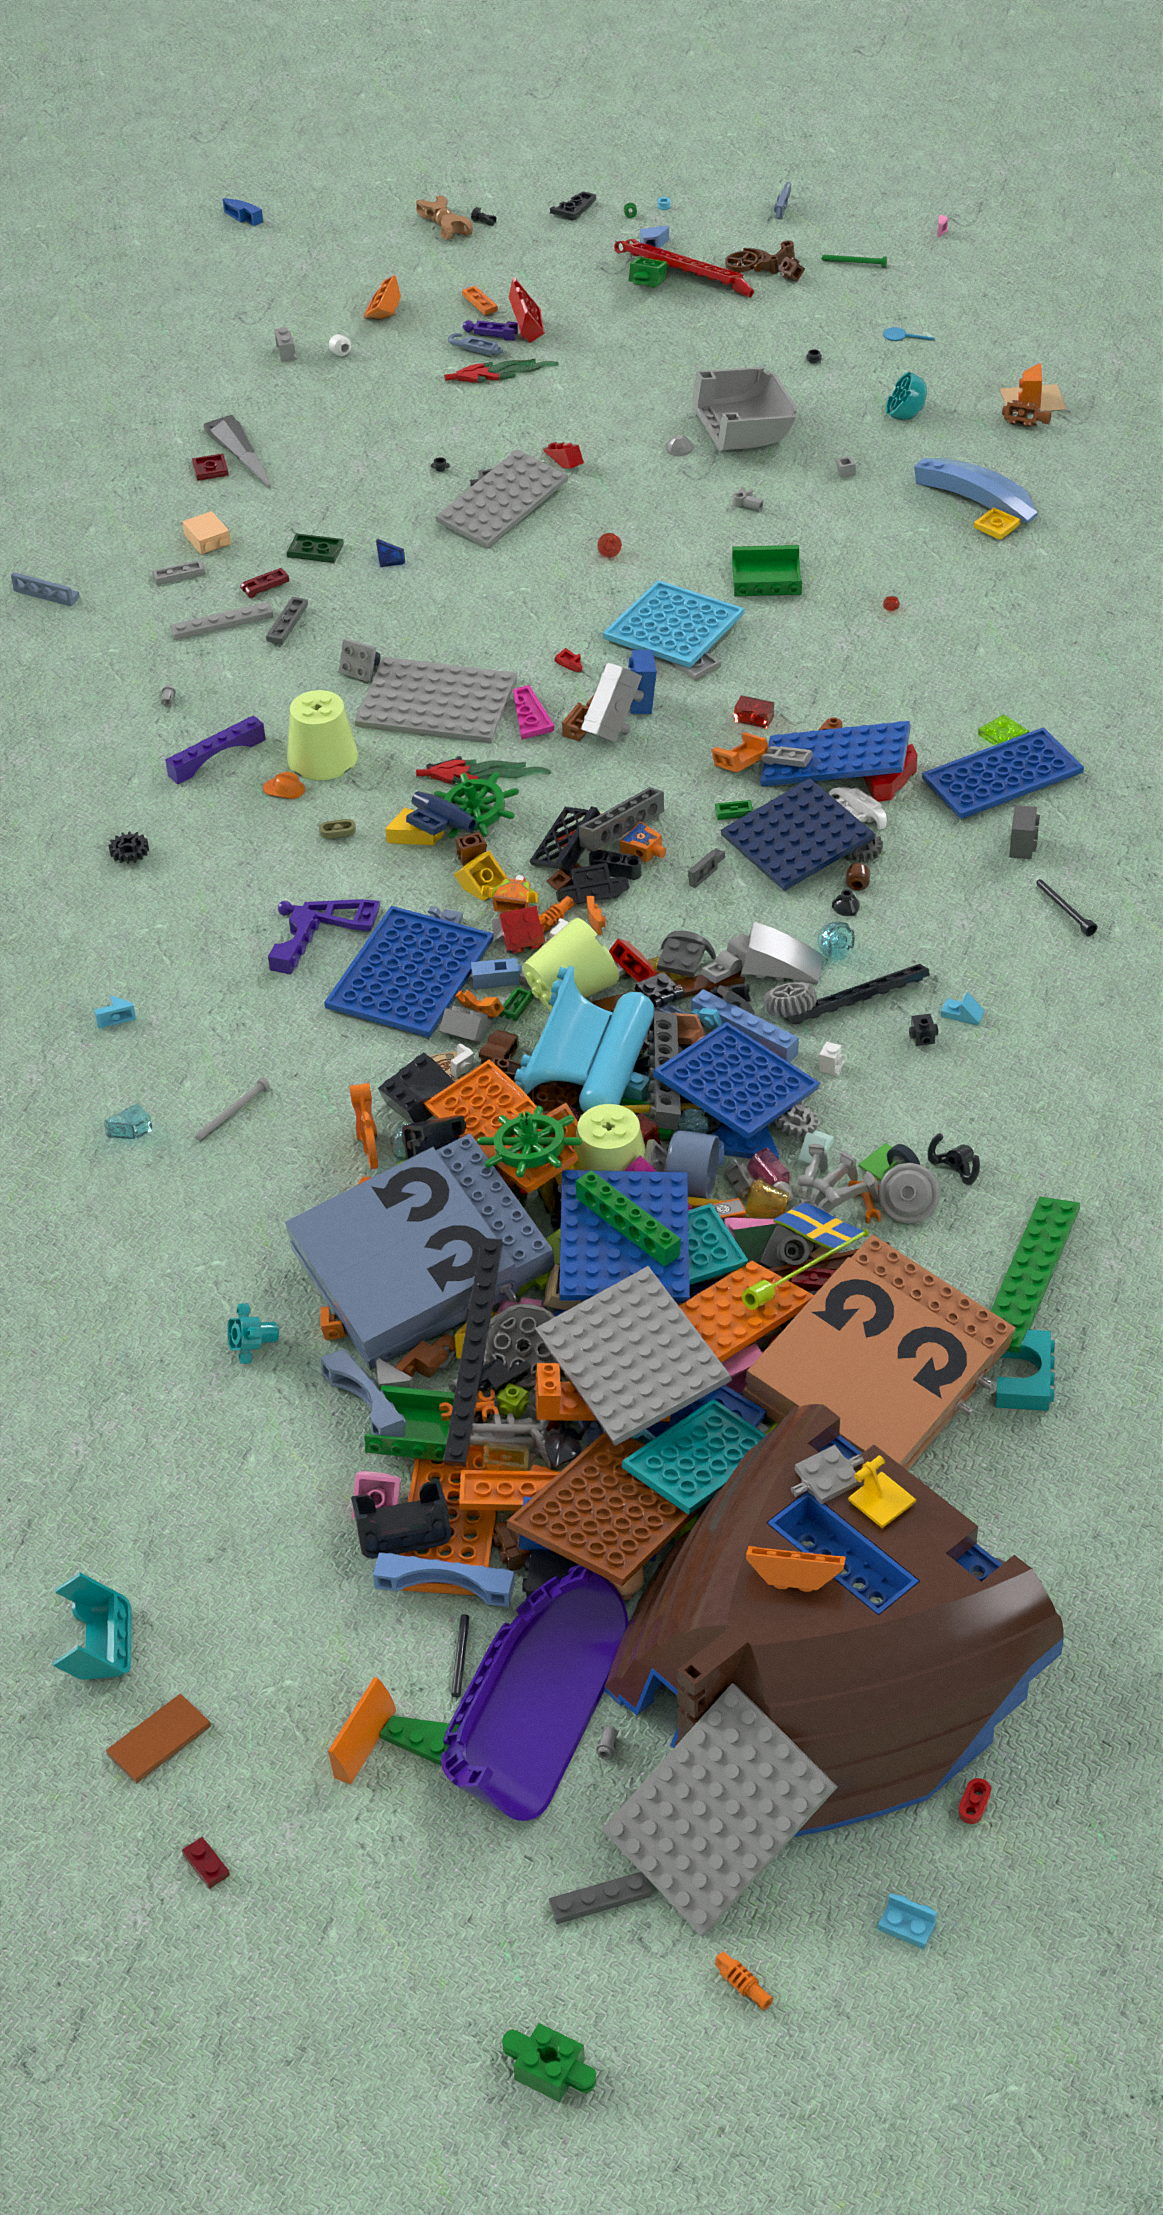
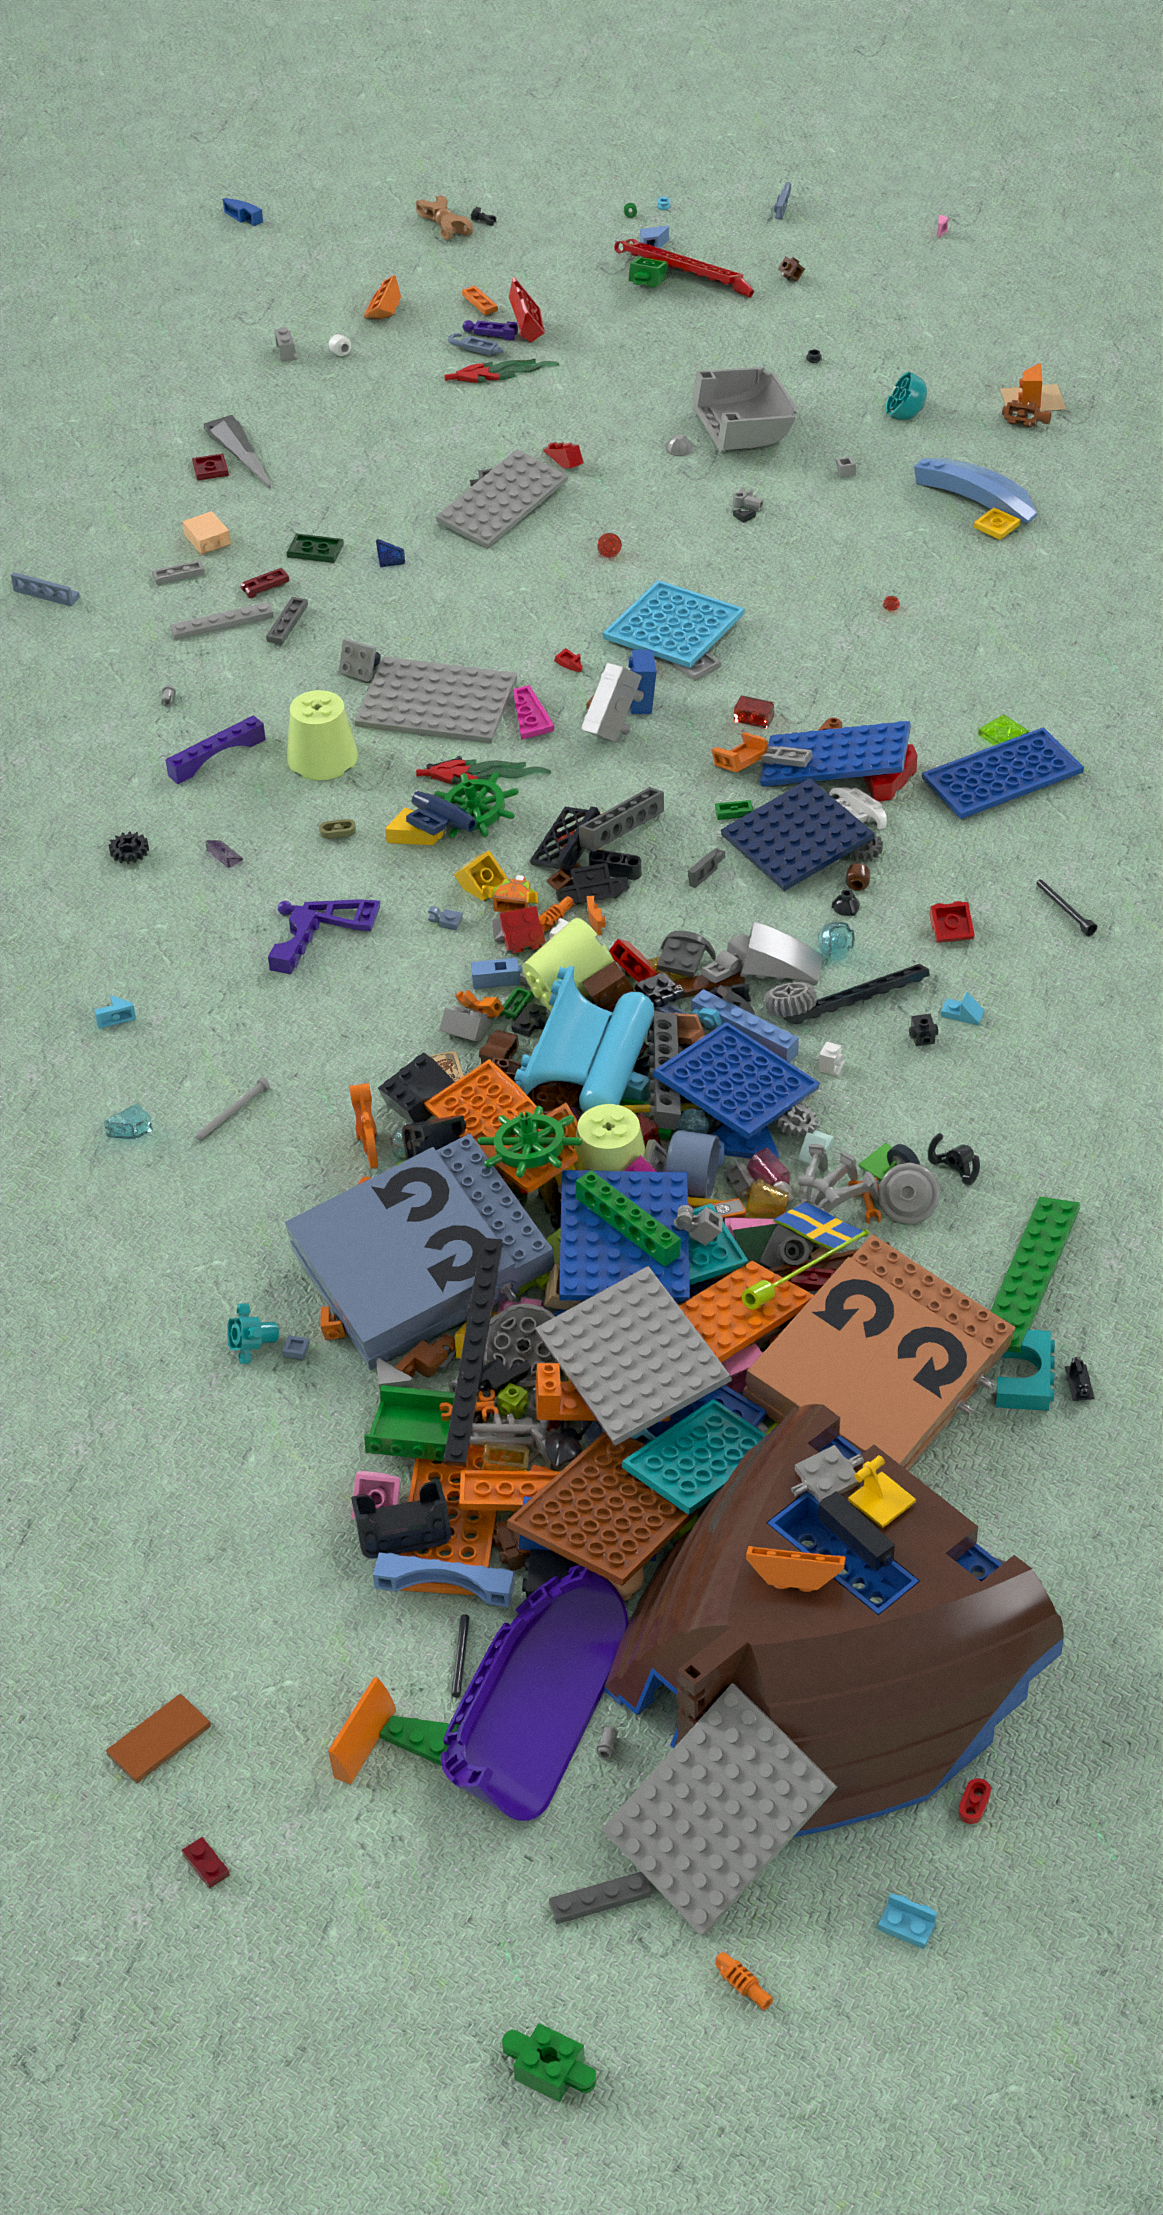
(106, 1634): teal windscreen -> none
(223, 852): none -> clear purple slope
(285, 785): orange piece -> none
(296, 1347): none -> sand blue plate
(344, 1373): sand blue arch -> none
(409, 971): blue plate -> none
(440, 464): black plate -> none
(463, 1061): white bracket -> none
(470, 847): reddish brown head -> none
(530, 1019): none -> black hinge
(573, 722): dark orange hinge -> none
(574, 207): black wing -> none
(608, 986): none -> reddish brown brick
(643, 843): orange torso -> none
(701, 1227): none -> light grey brick
(744, 516): none -> black tile
(766, 570): green panel -> none
(767, 262): reddish brown piece -> none
(856, 1531): none -> black brick
(882, 261): green bar -> none
(898, 334): dark azure piece -> none
(951, 921): none -> red plate
(1024, 832): dark grey brick -> none
(1079, 1380): none -> black hinge

